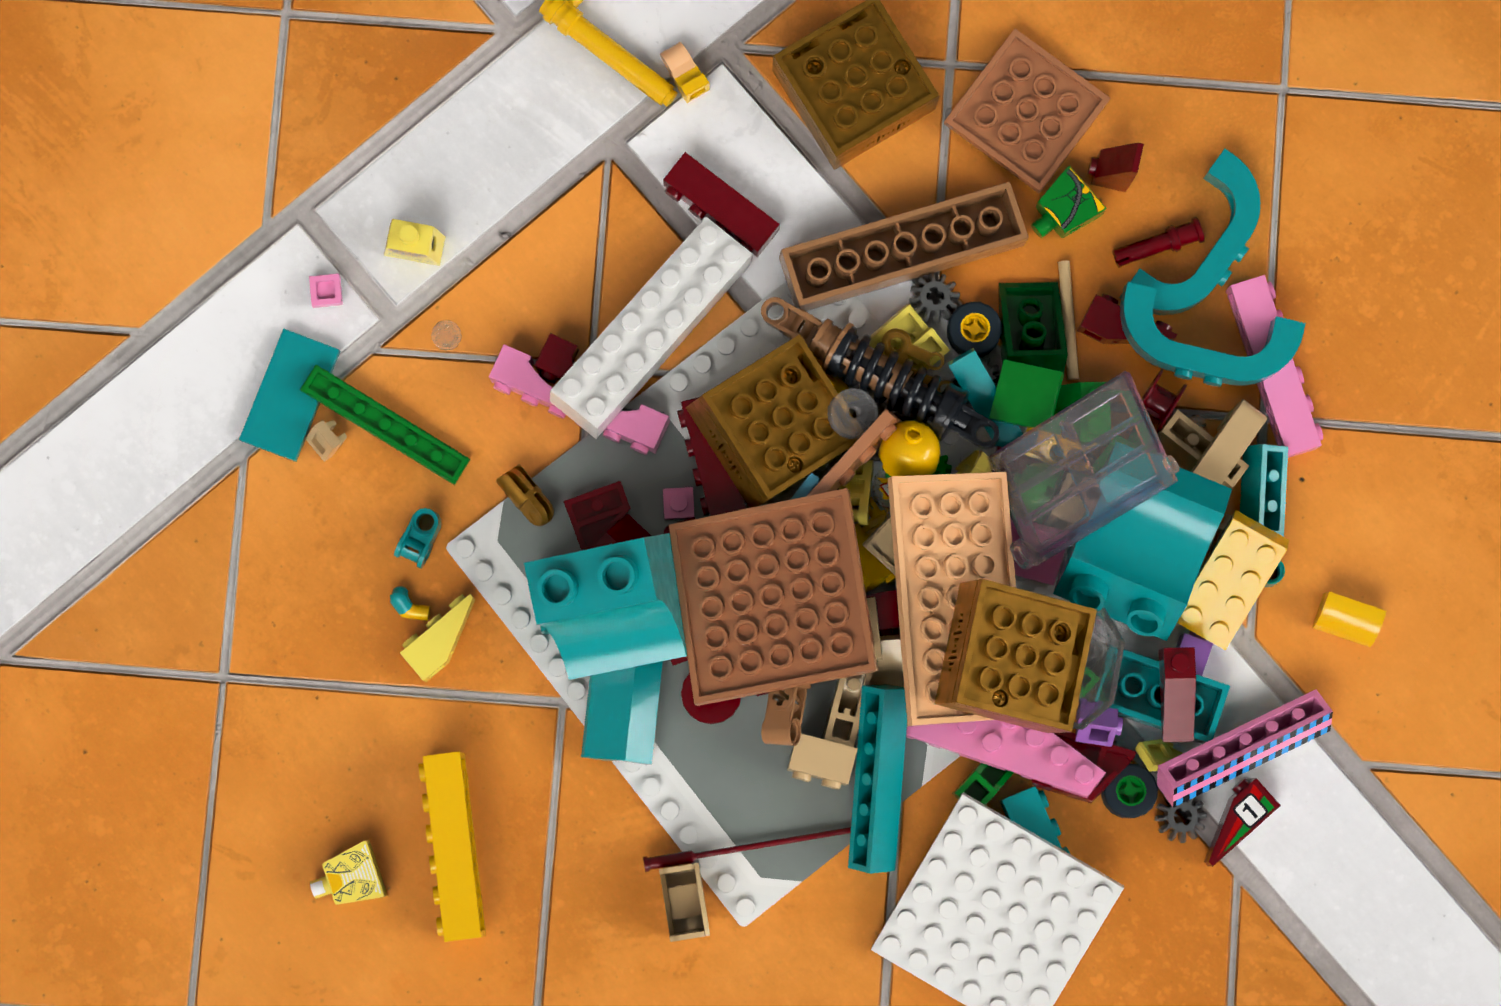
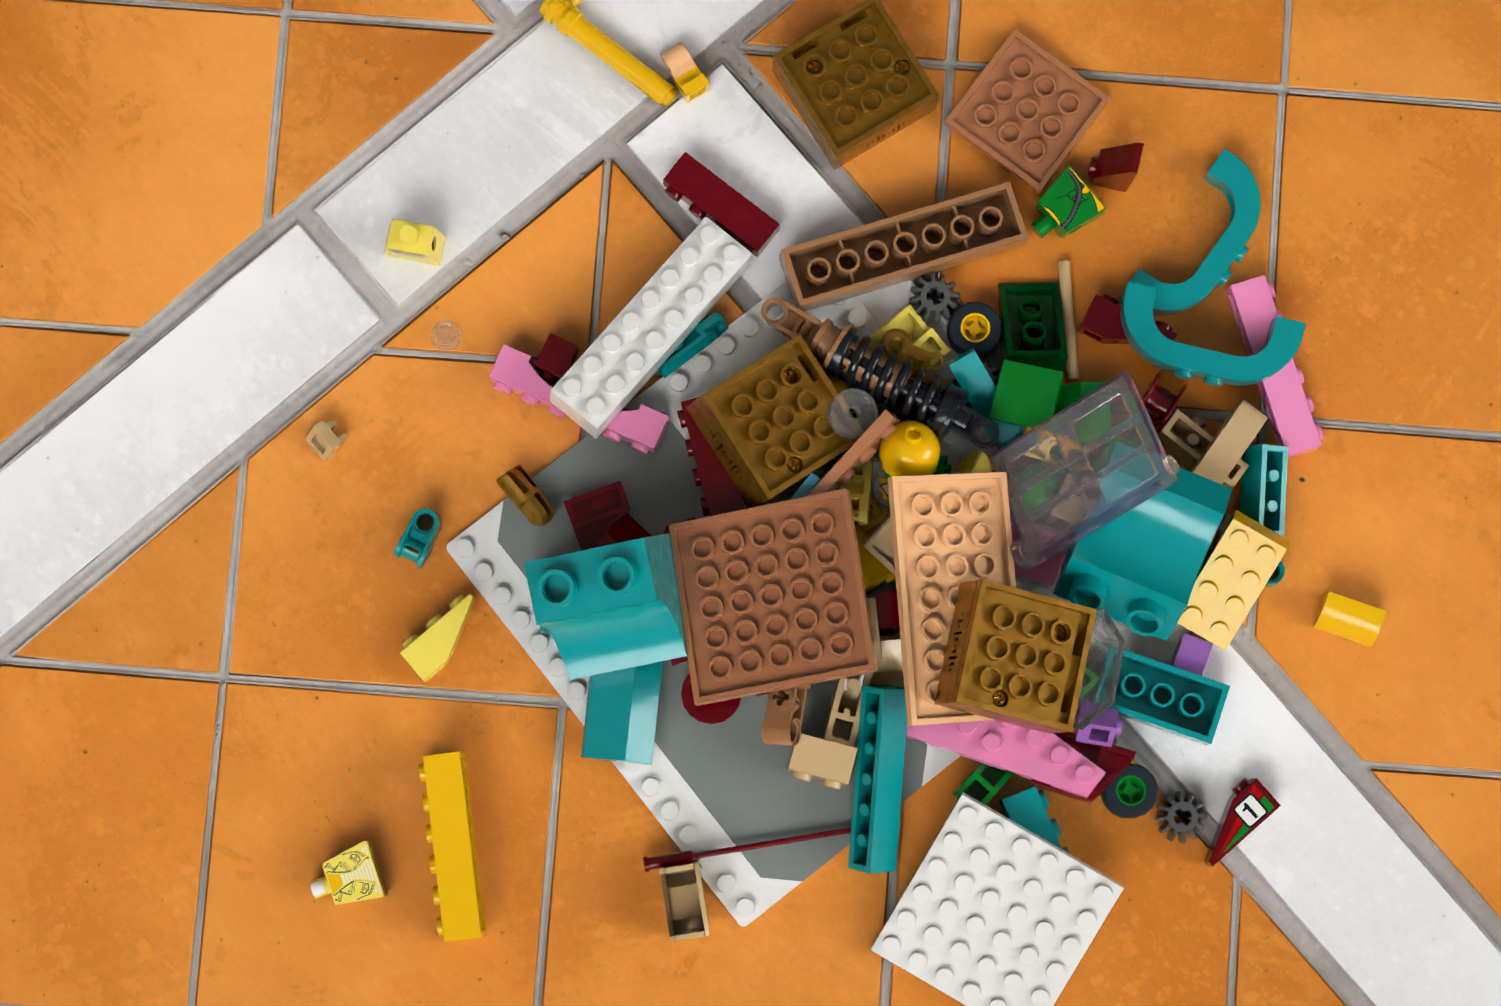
(280, 410): teal tile -> none
(326, 290): bright pink plate -> none
(385, 424): green tile -> none
(404, 606): arm -> none
(678, 503): bright pink plate -> none
(699, 338): none -> teal hinge
(1156, 753): light yellow tile -> none
(1172, 239): dark red pin -> none
(1177, 693): slope -> none
(1244, 748): bright pink brick -> none

